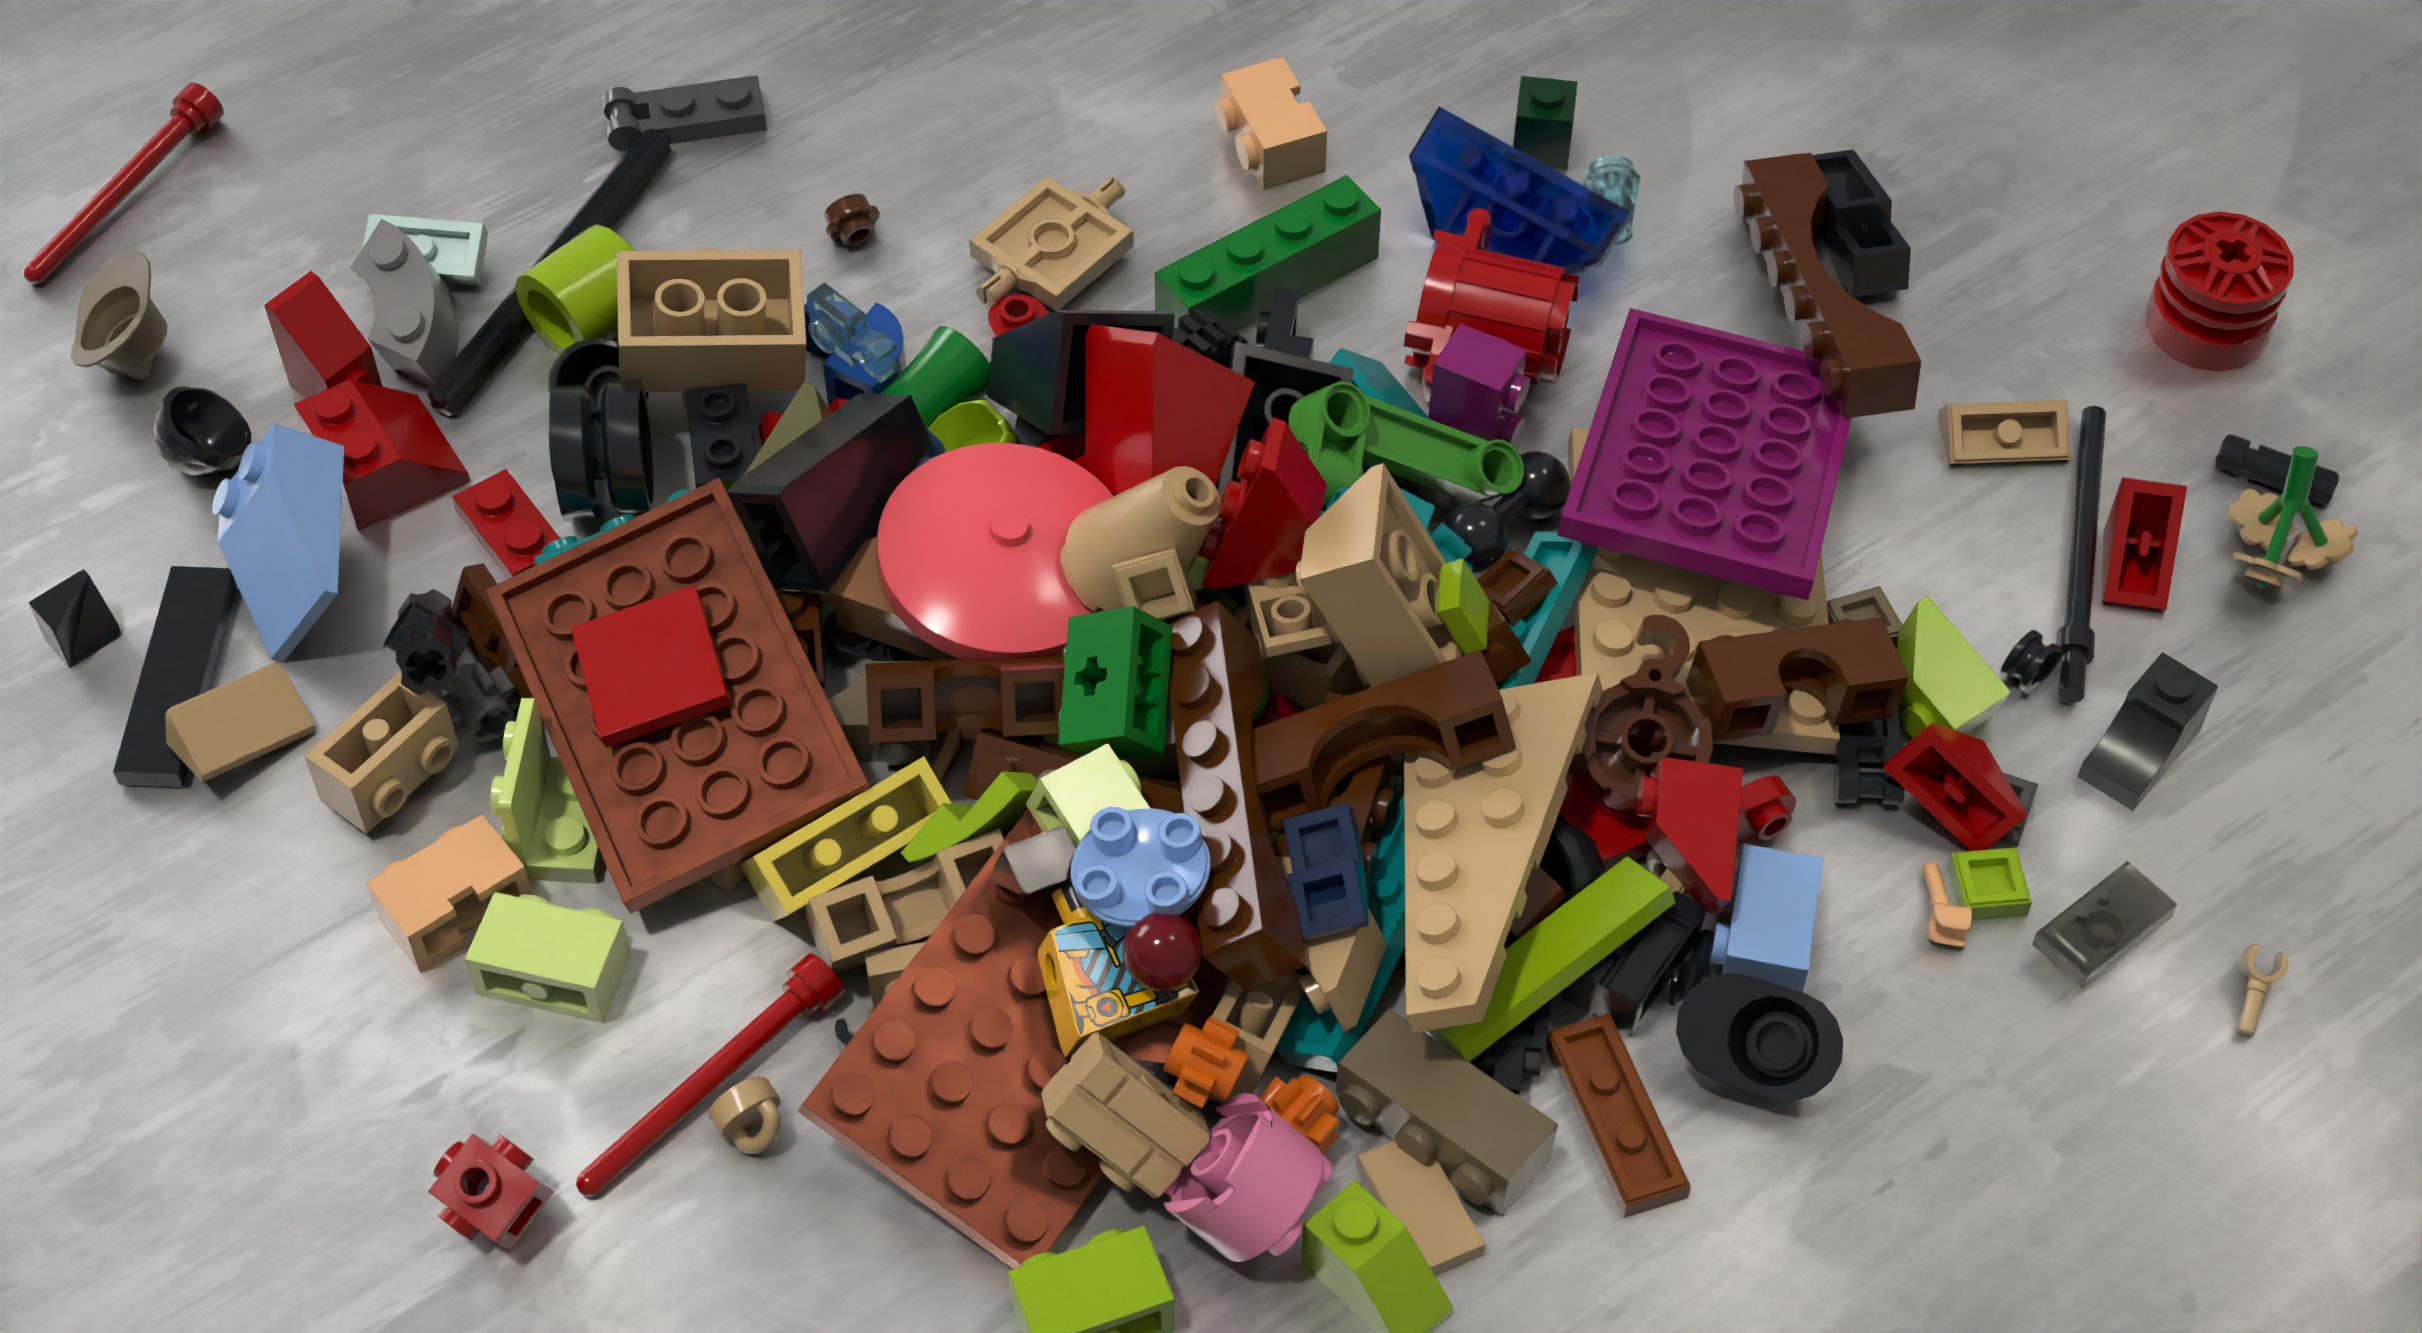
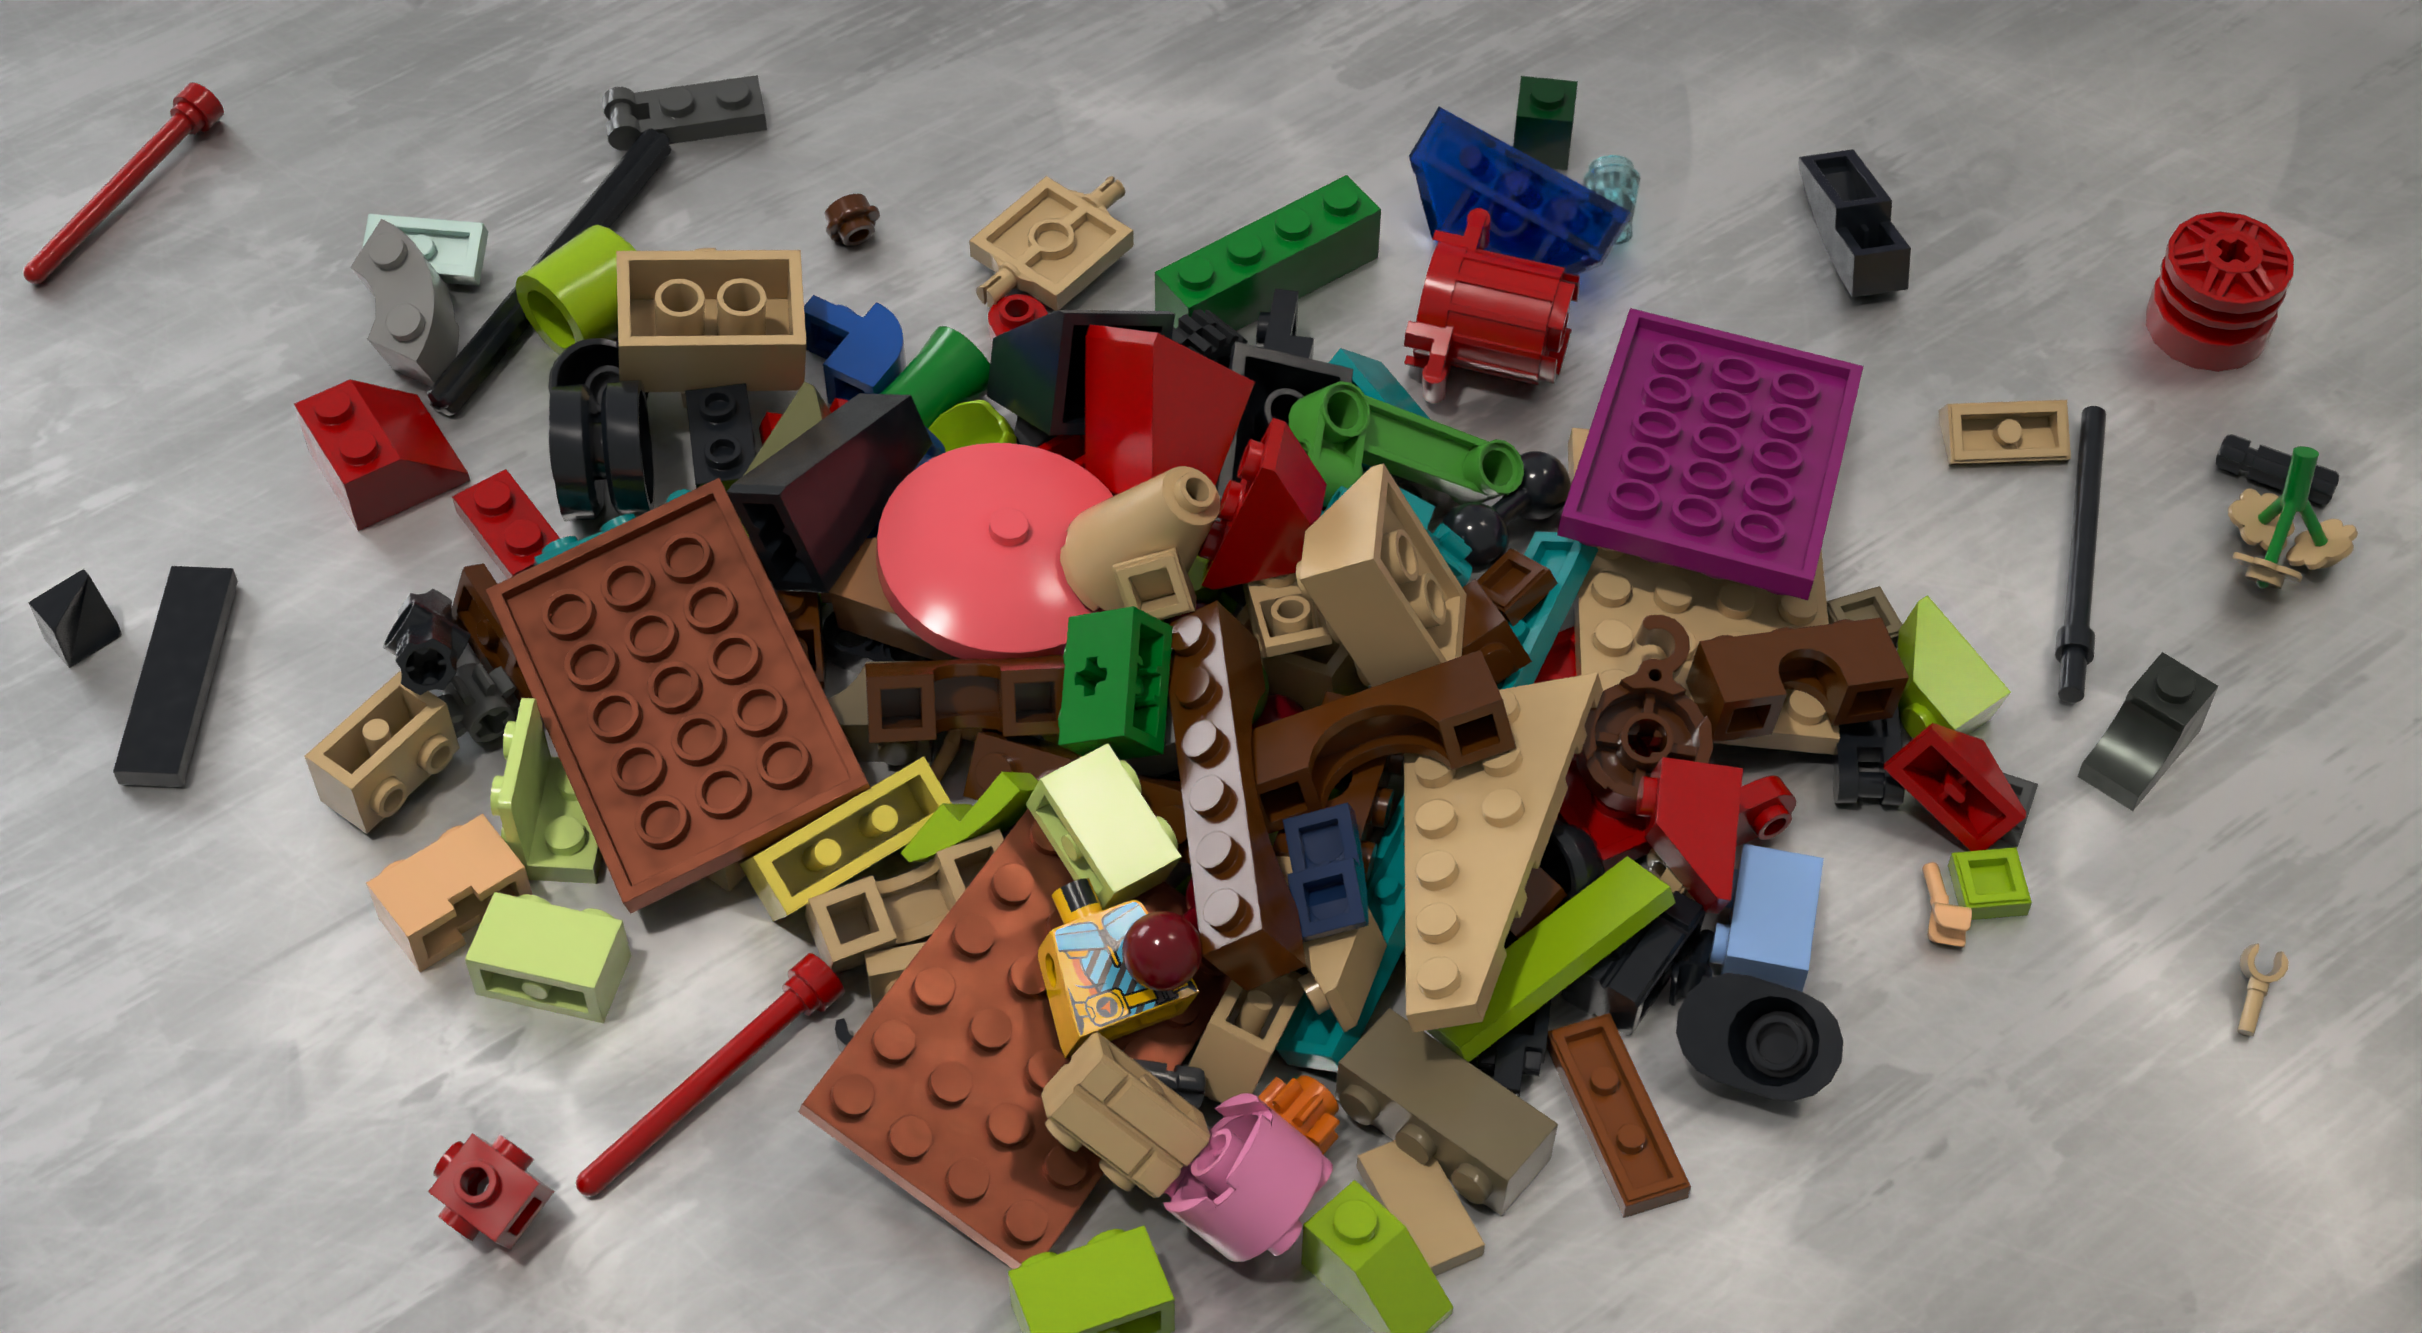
(117, 319): dark tan piece -> none
(200, 431): black piece -> none
(237, 722): tan slope -> none
(284, 532): light blue slope -> none
(318, 339): red slope -> none
(650, 666): red tile -> none
(744, 1108): tan tile -> none
(843, 329): clear light blue plate -> none
(1036, 863): slope -> none
(1140, 864): light blue dish -> none
(1206, 1062): orange gear -> none
(1269, 126): light nougat brick -> none
(1463, 606): lime tile -> none
(1480, 386): magenta brick -> none
(1860, 353): reddish brown arch -> none
(2031, 661): black bush -> none
(2104, 924): clear smoke plate -> none
(2142, 542): red slope -> none

